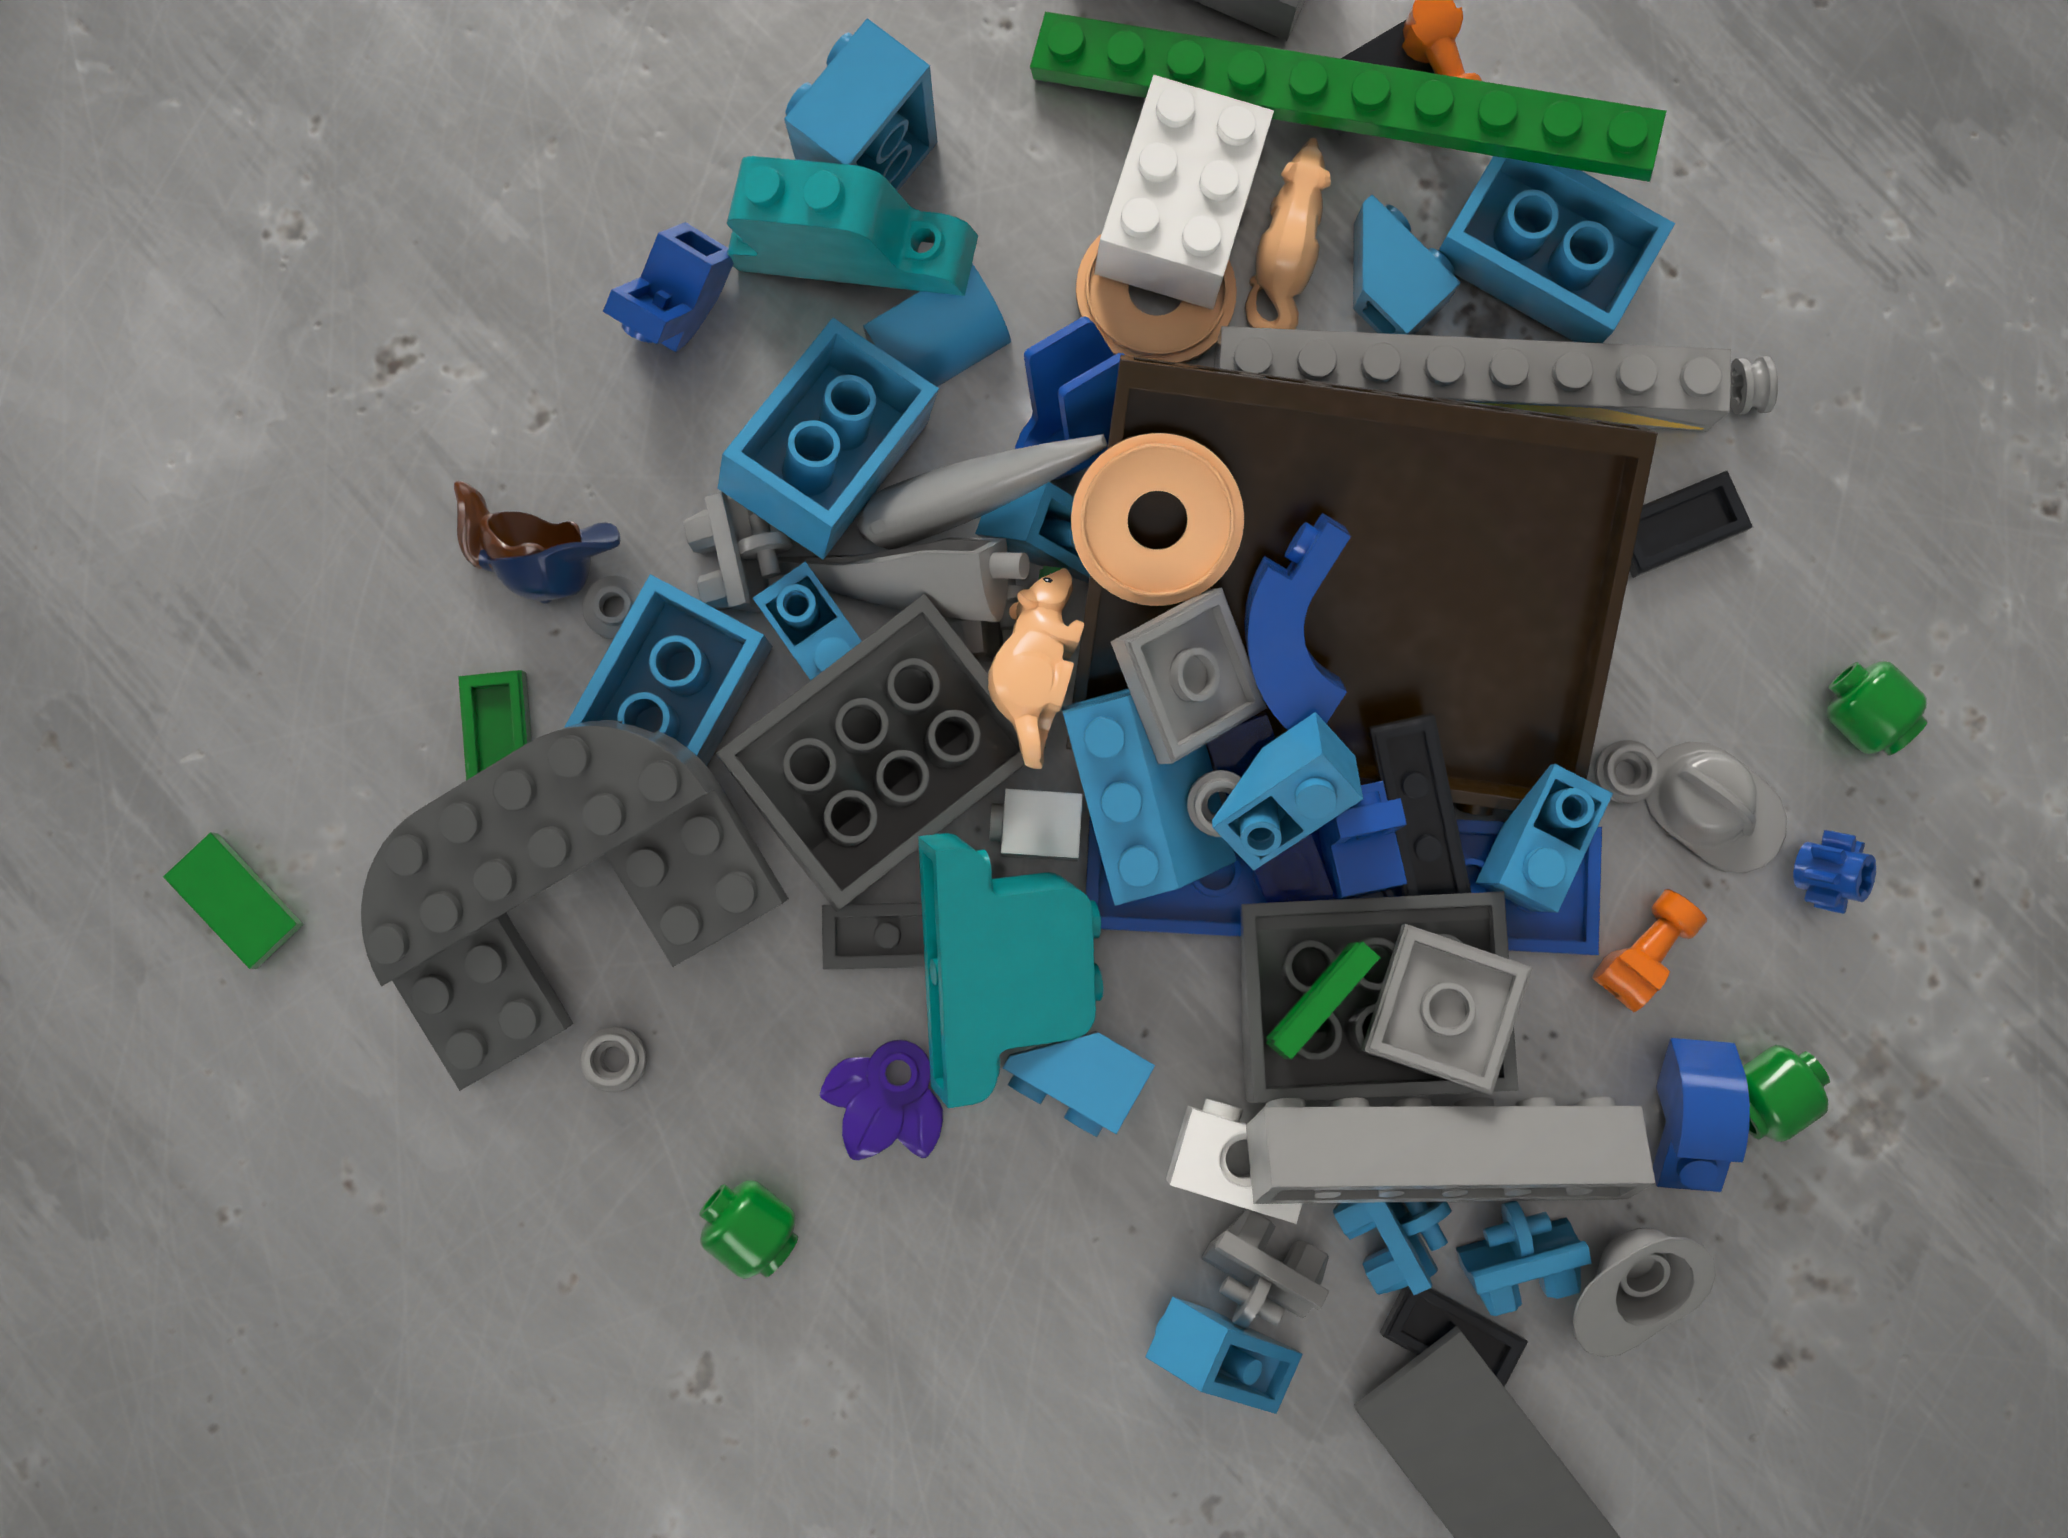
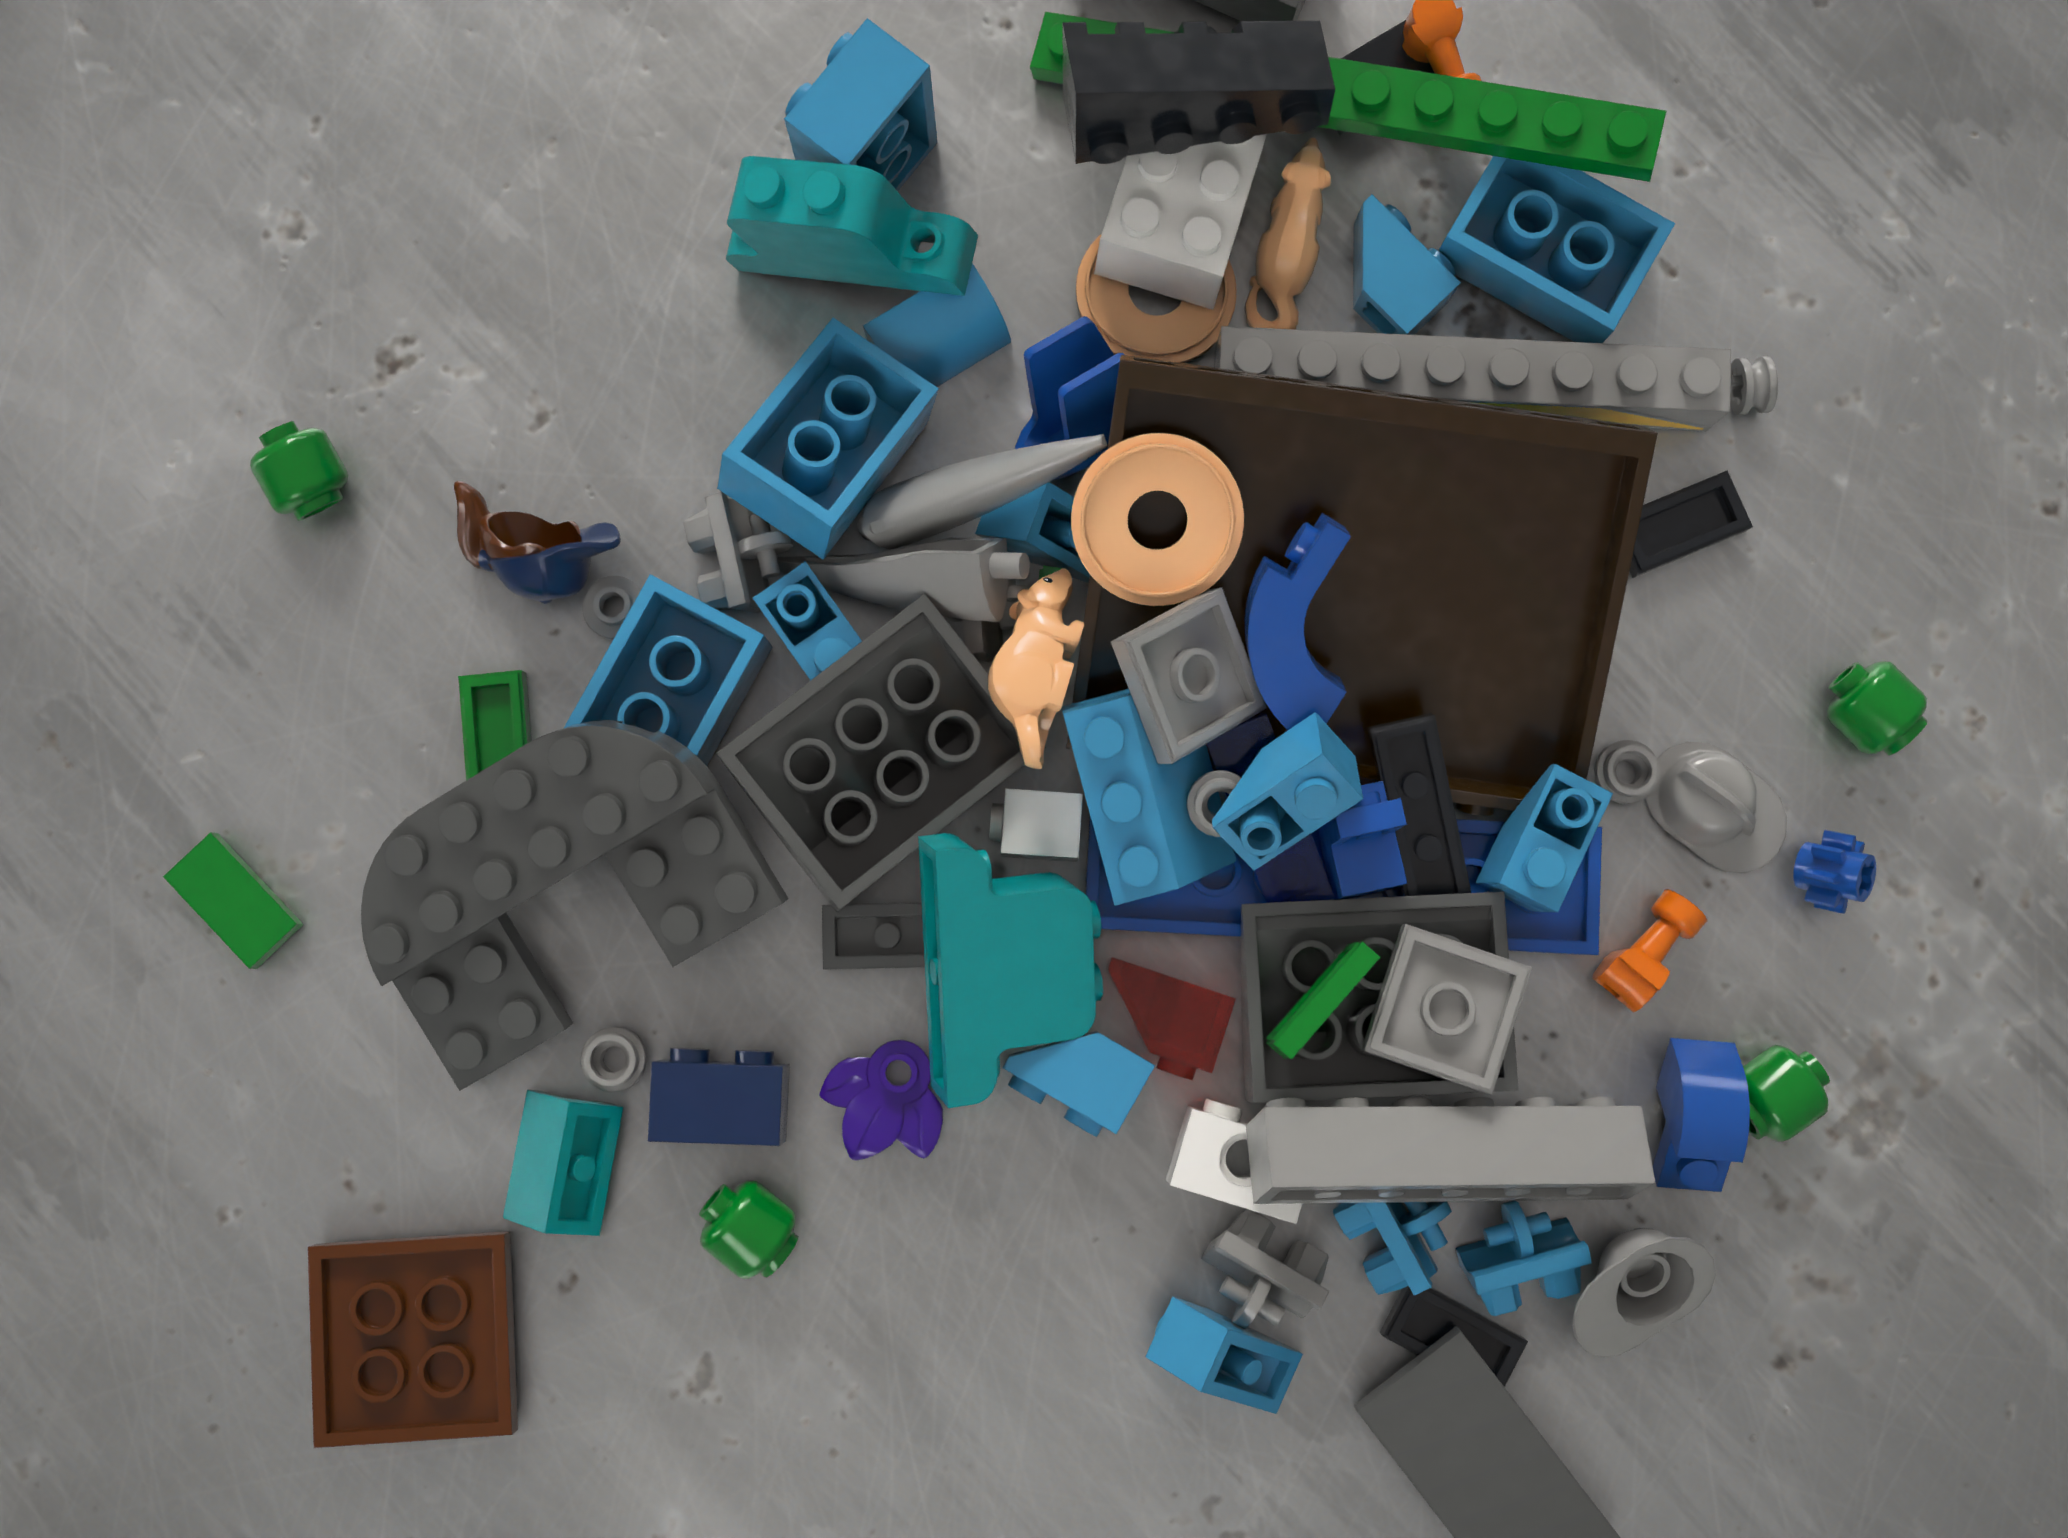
(299, 470): none -> green head
(412, 1339): none -> reddish brown plate
(562, 1164): none -> teal panel
(674, 289): blue brick -> none
(719, 1100): none -> dark blue brick
(1172, 1017): none -> clear red slope
(1191, 86): none -> black wedge

